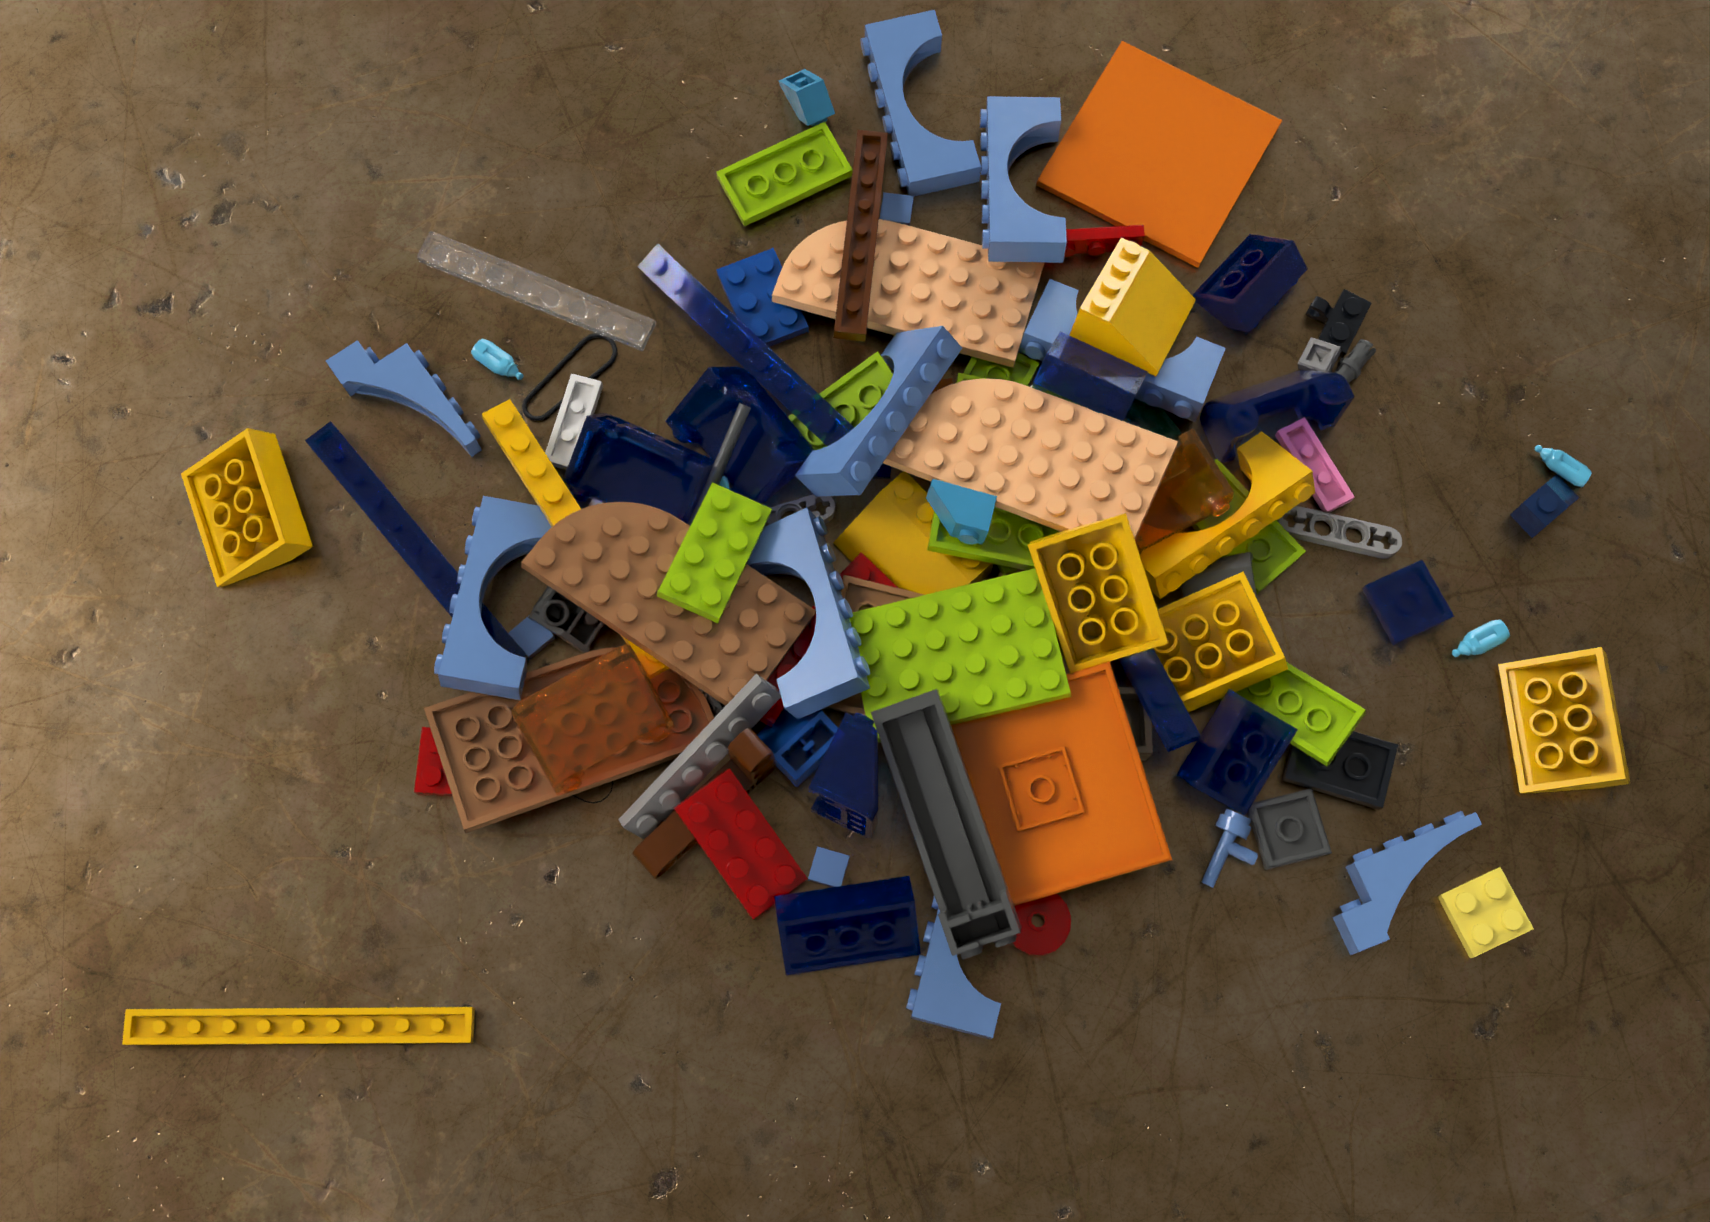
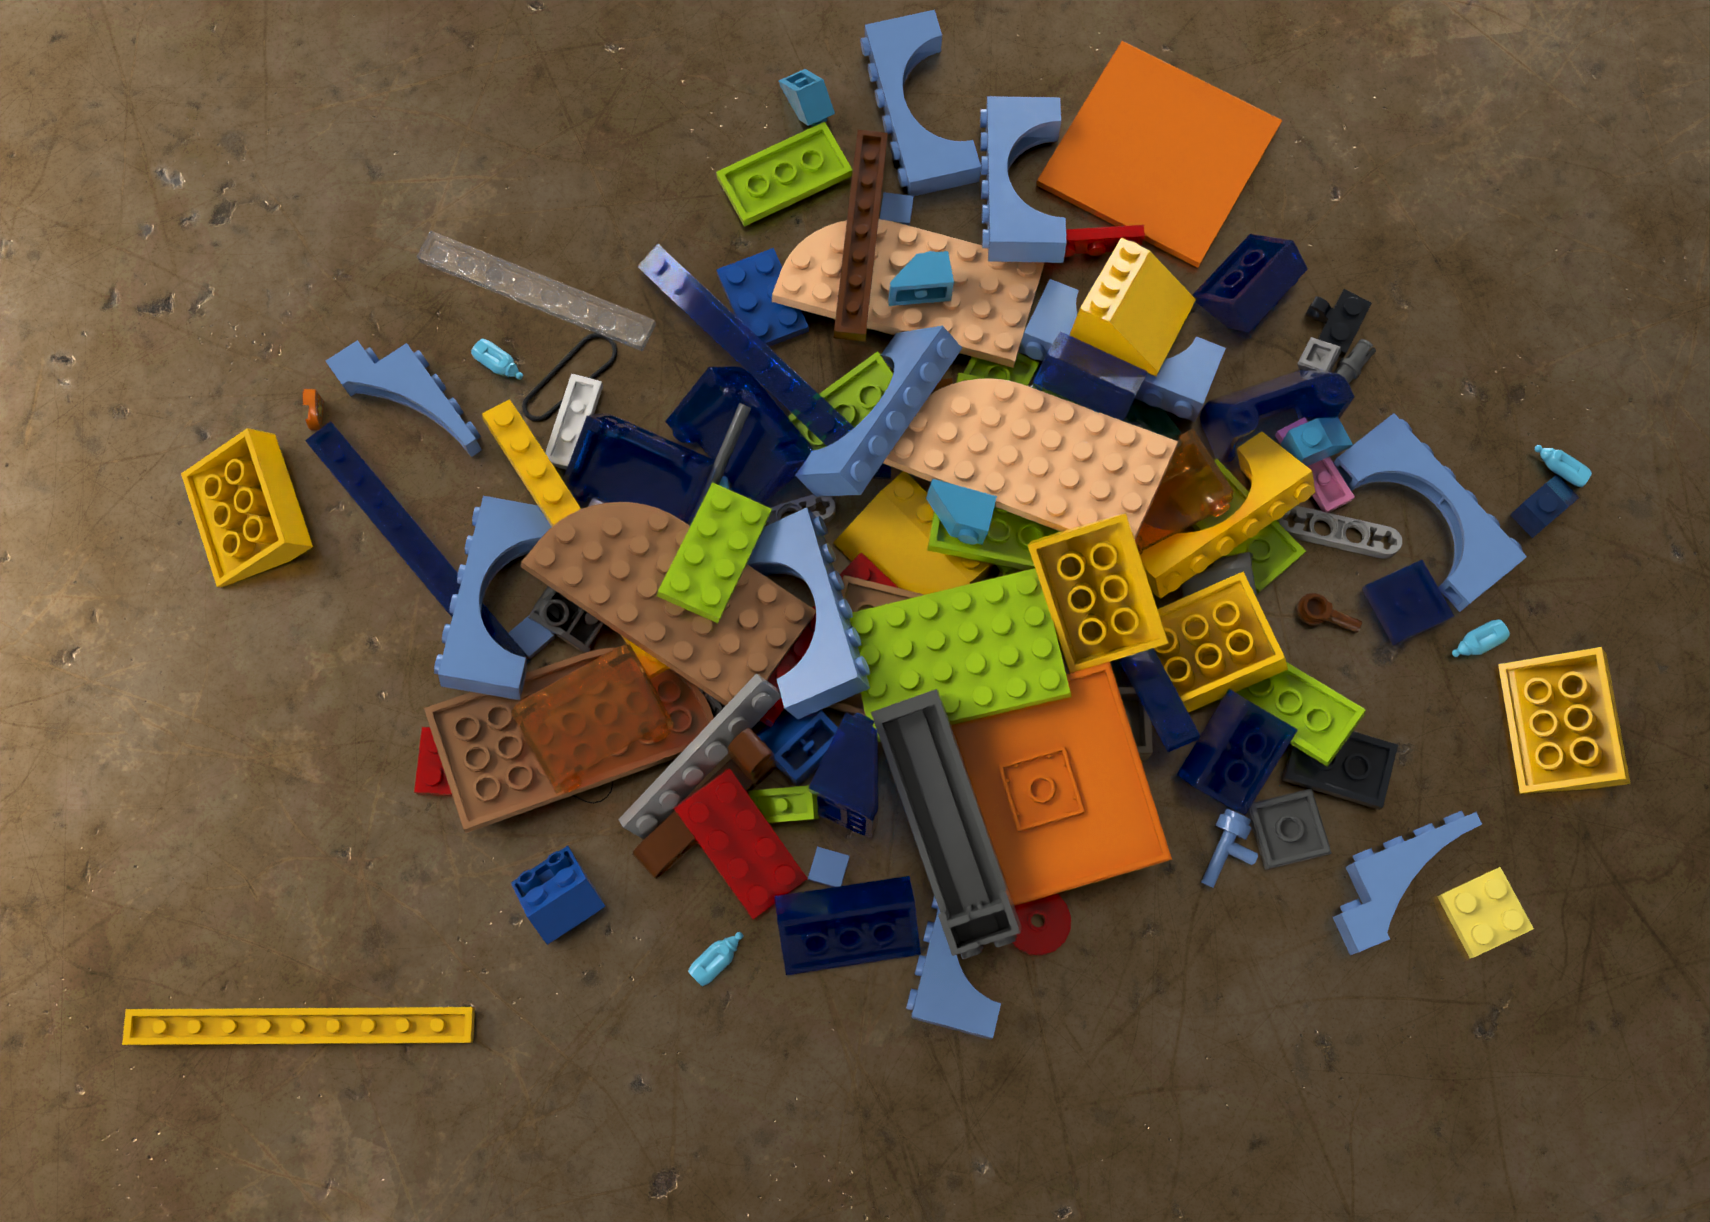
(315, 414): none -> orange tile
(557, 895): none -> blue slope
(714, 959): none -> medium azure piece
(786, 803): none -> lime plate
(923, 280): none -> dark azure slope
(1316, 440): none -> dark azure slope
(1316, 609): none -> reddish brown plate
(1481, 547): none -> medium blue arch

